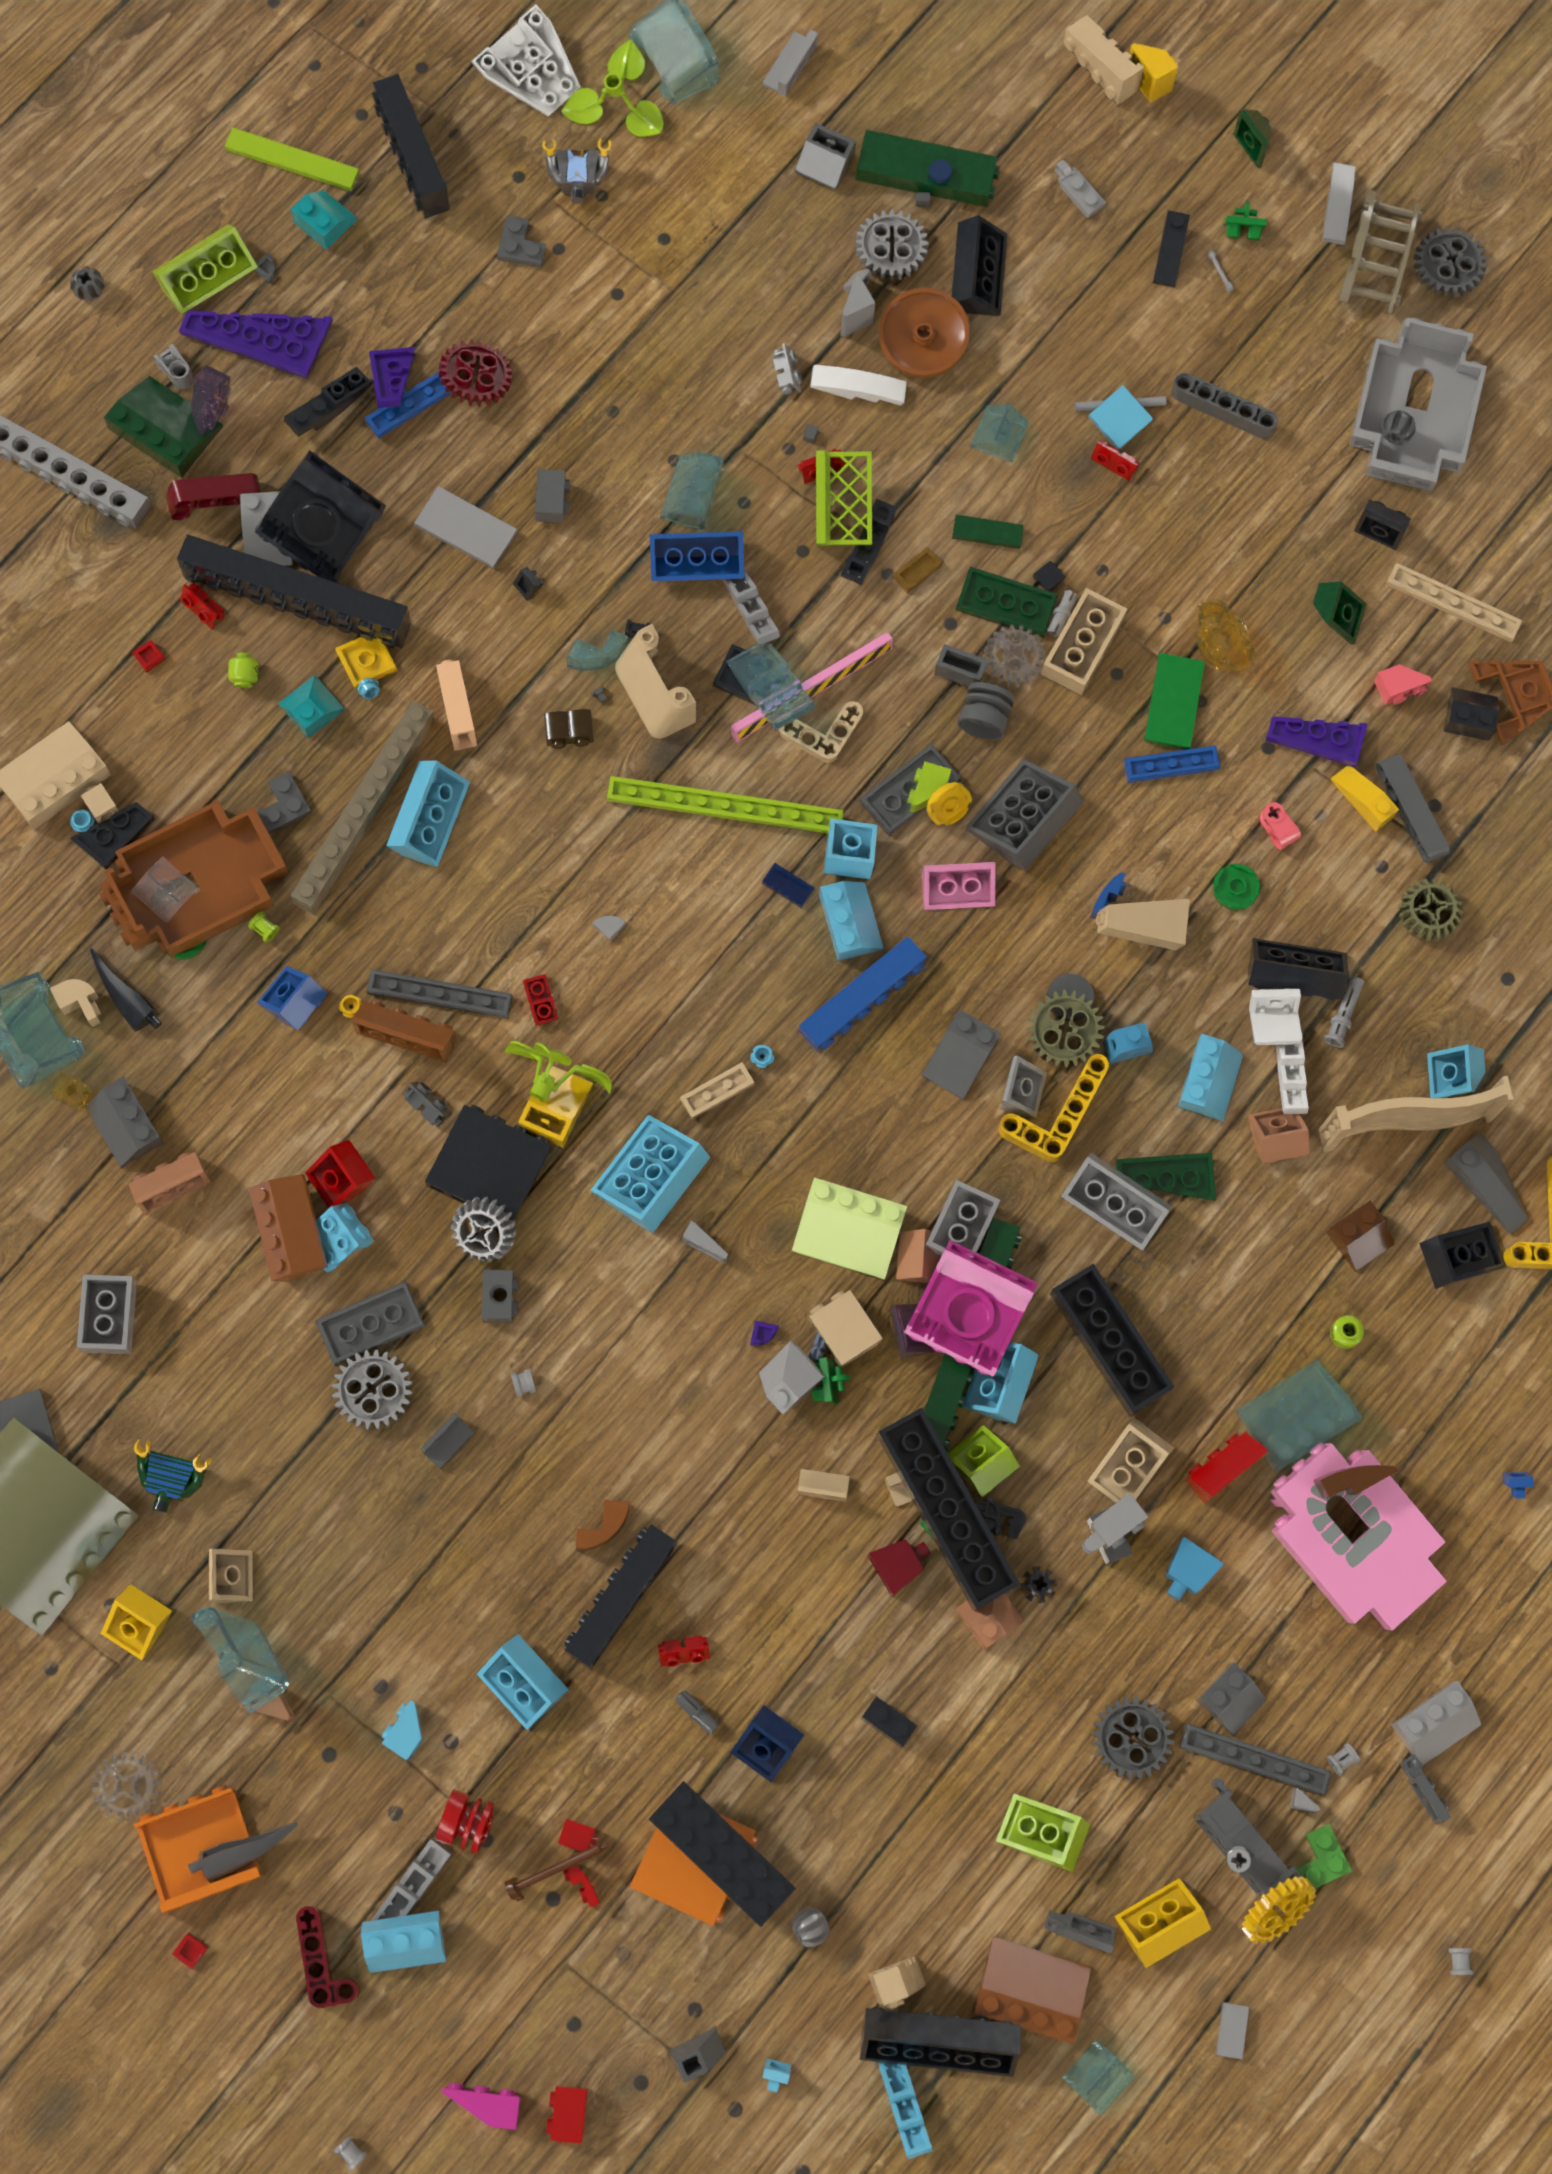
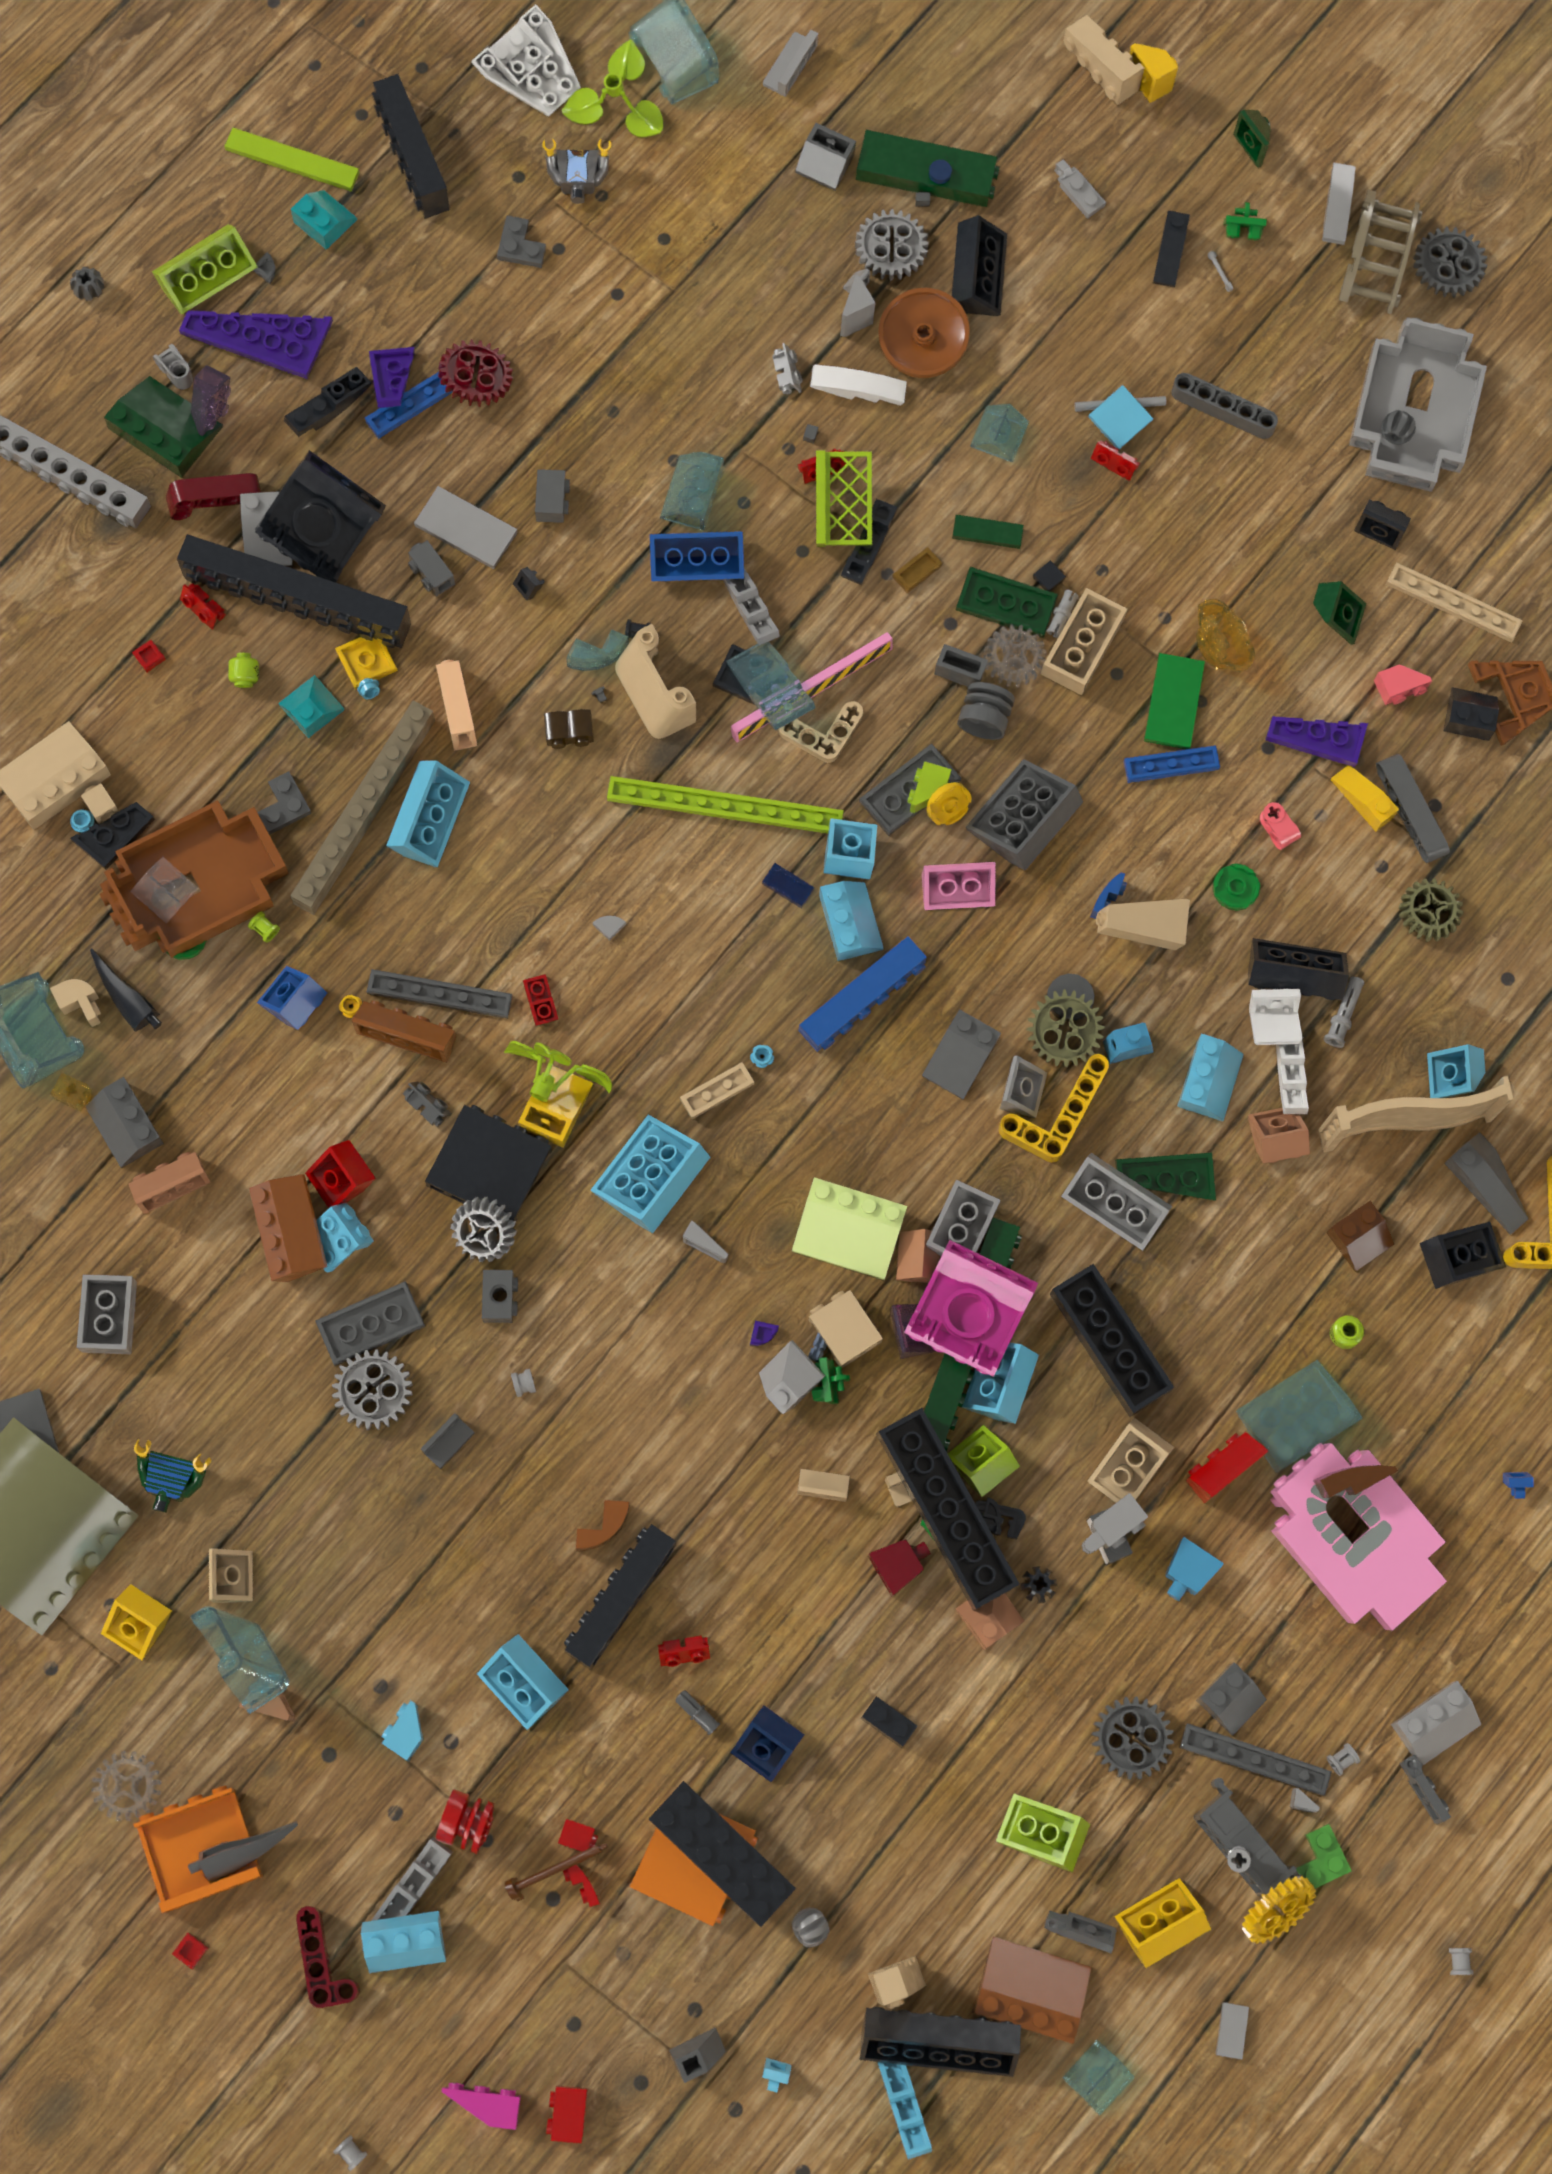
(432, 569): none -> dark grey brick

